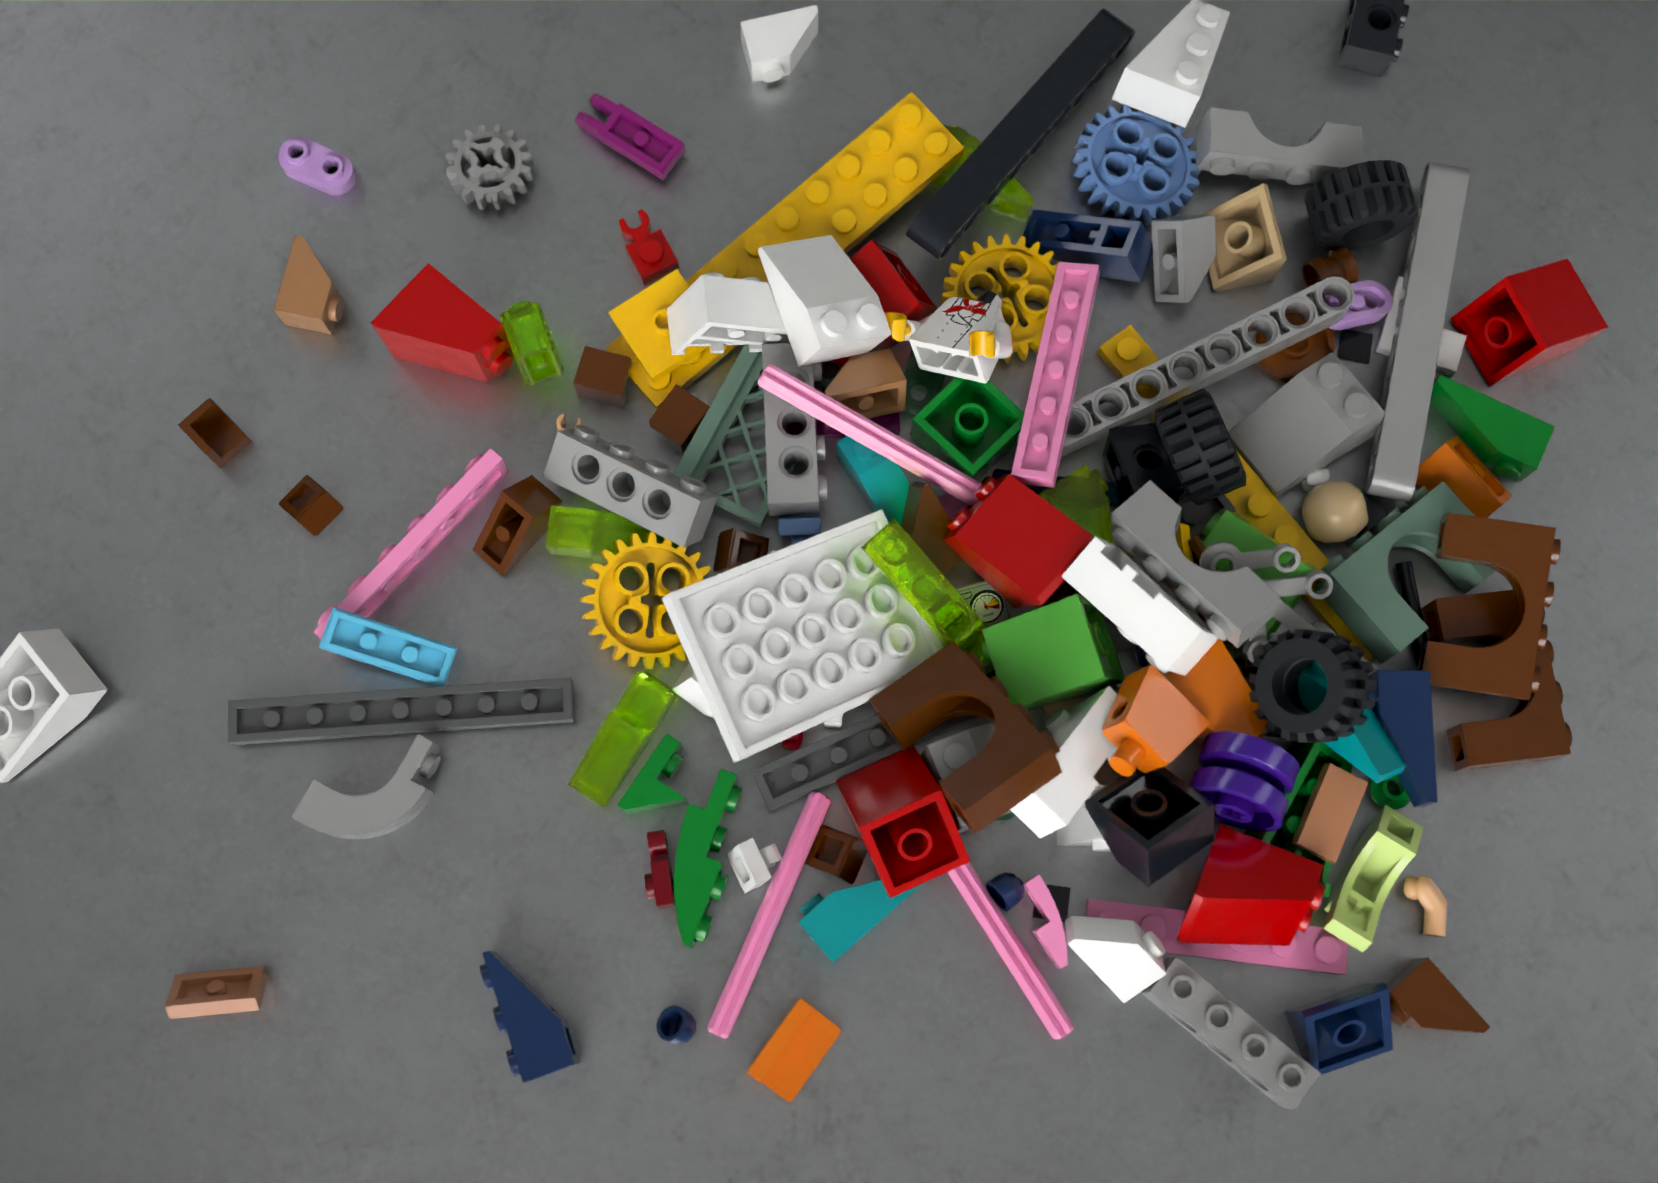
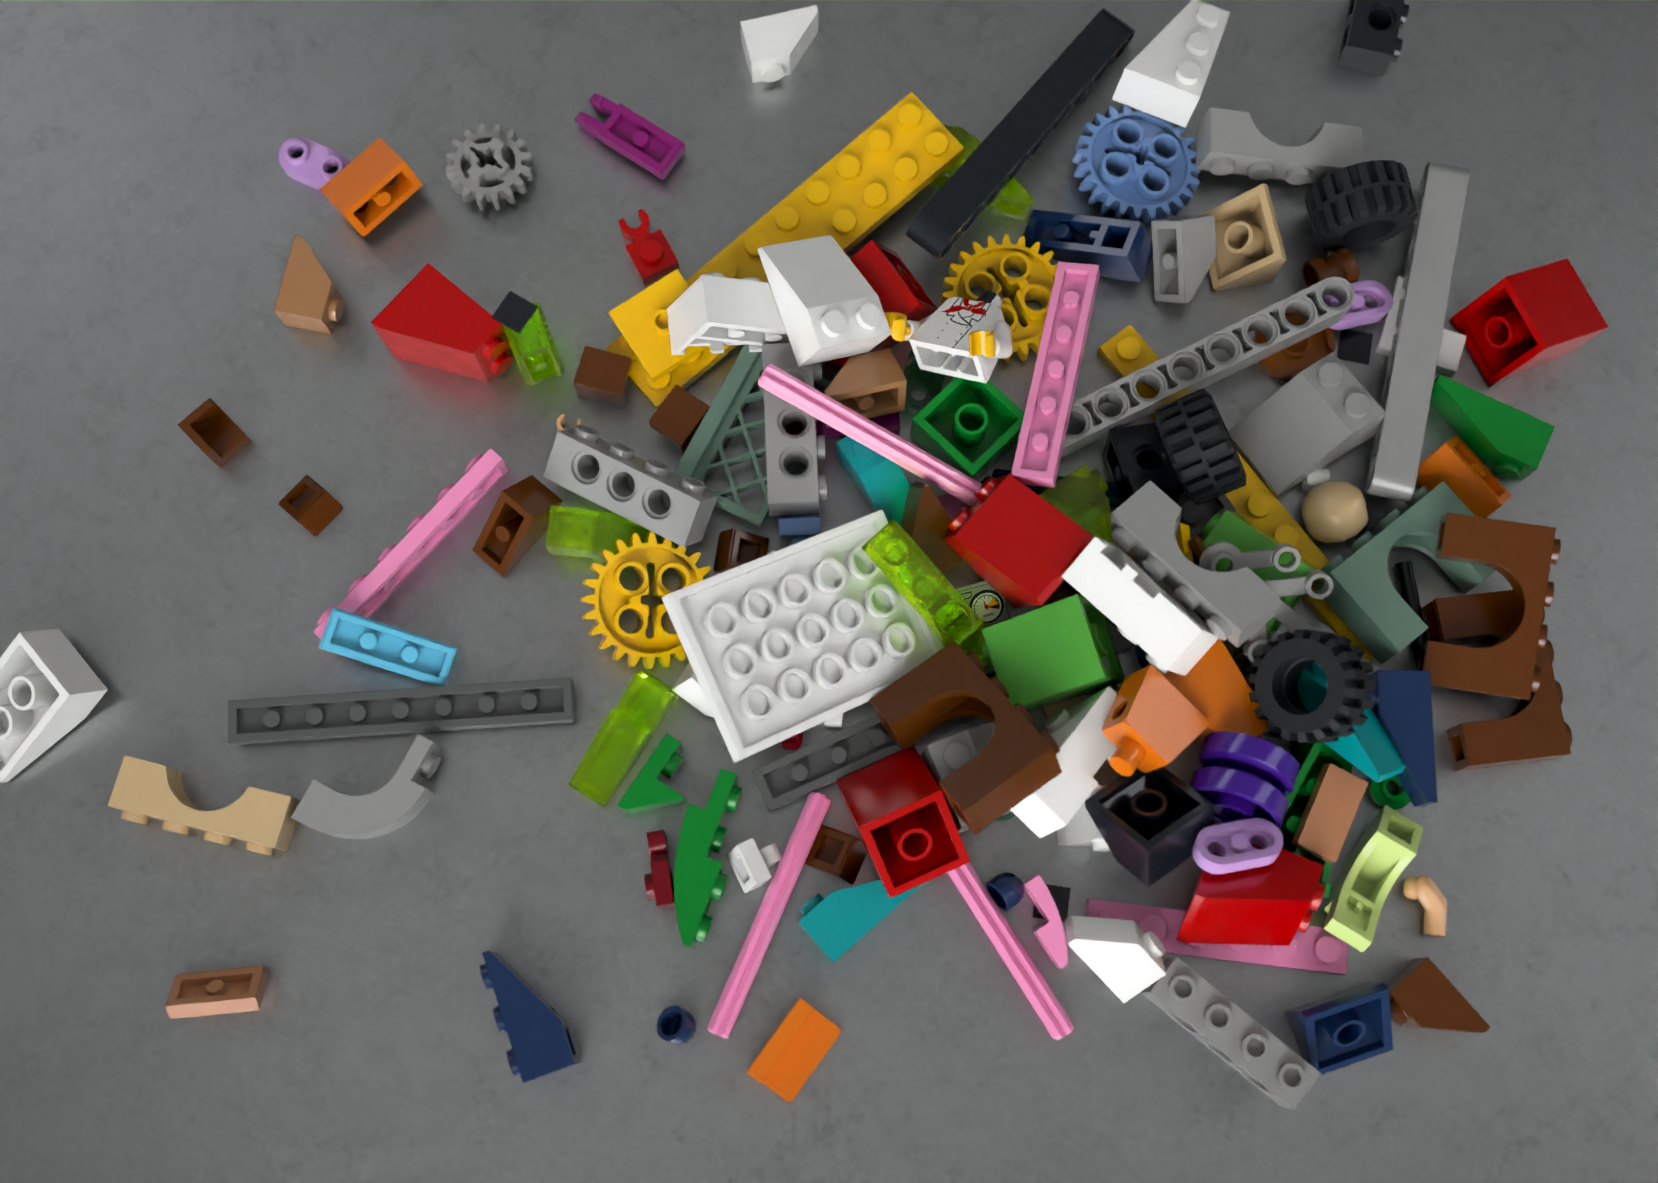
(157, 792): none -> tan arch
(371, 186): none -> orange brick
(514, 312): none -> black sticker
(1233, 845): none -> lavender plate

